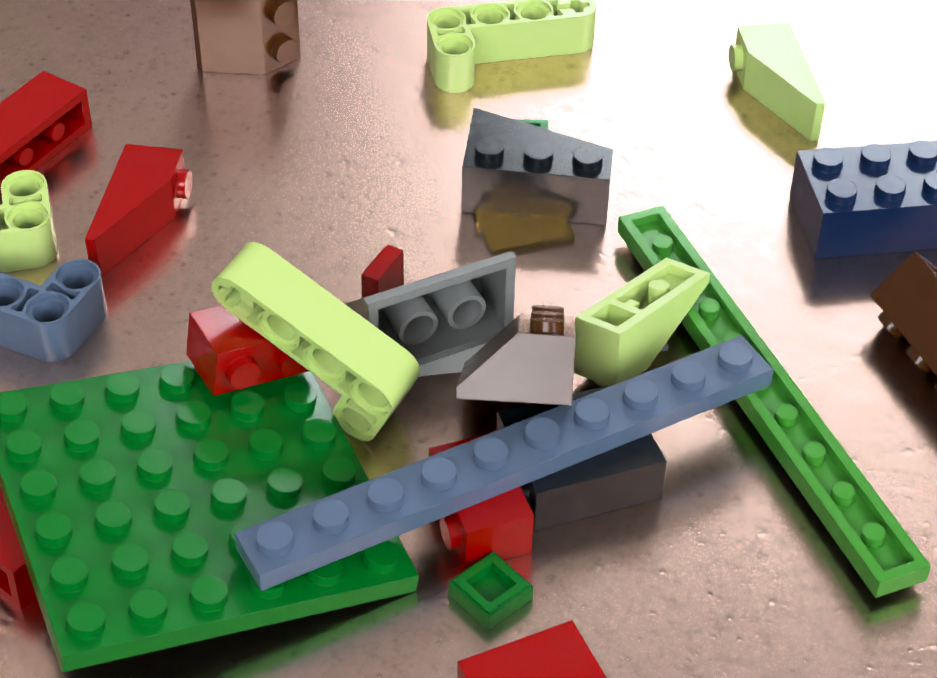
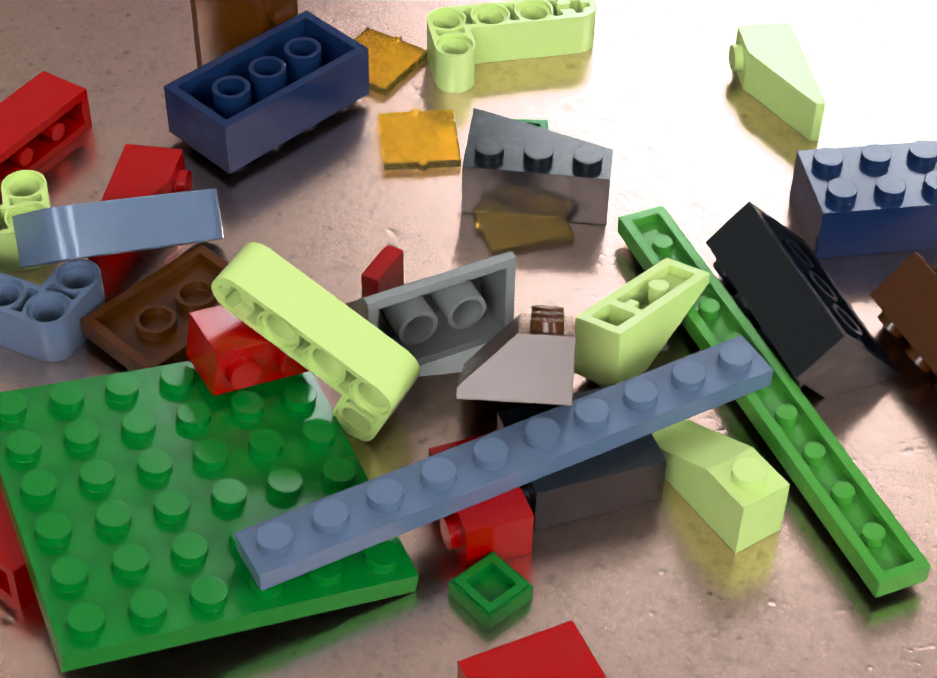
(117, 226): none -> sand blue beam
(151, 319): none -> reddish brown plate
(267, 90): none -> dark blue brick
(389, 59): none -> clear yellow piece
(419, 140): none -> clear yellow piece
(724, 482): none -> yellowish green slope
(797, 305): none -> black slope

